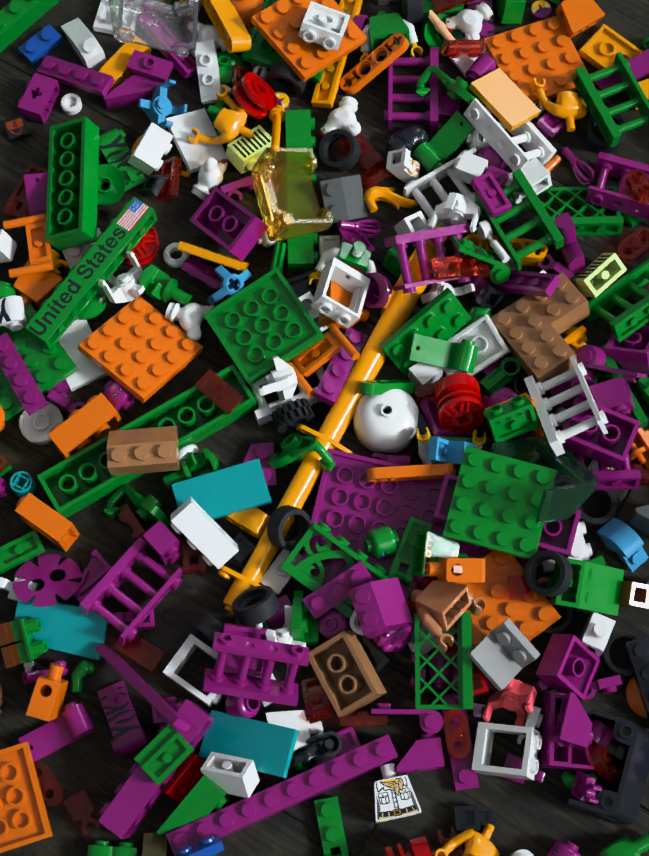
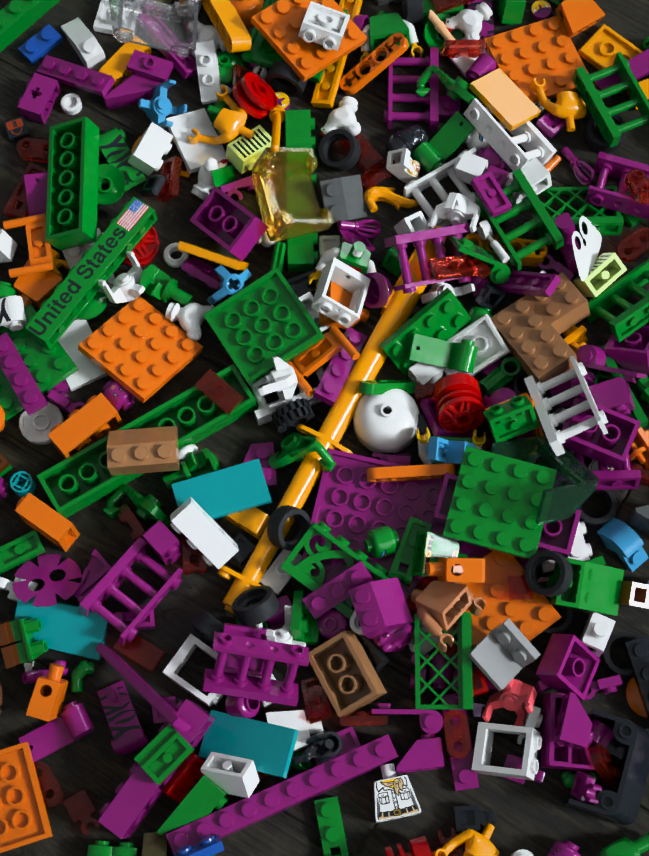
(35, 151): none -> clear red plate
(223, 176): none -> green sticker
(588, 254): none -> white piece

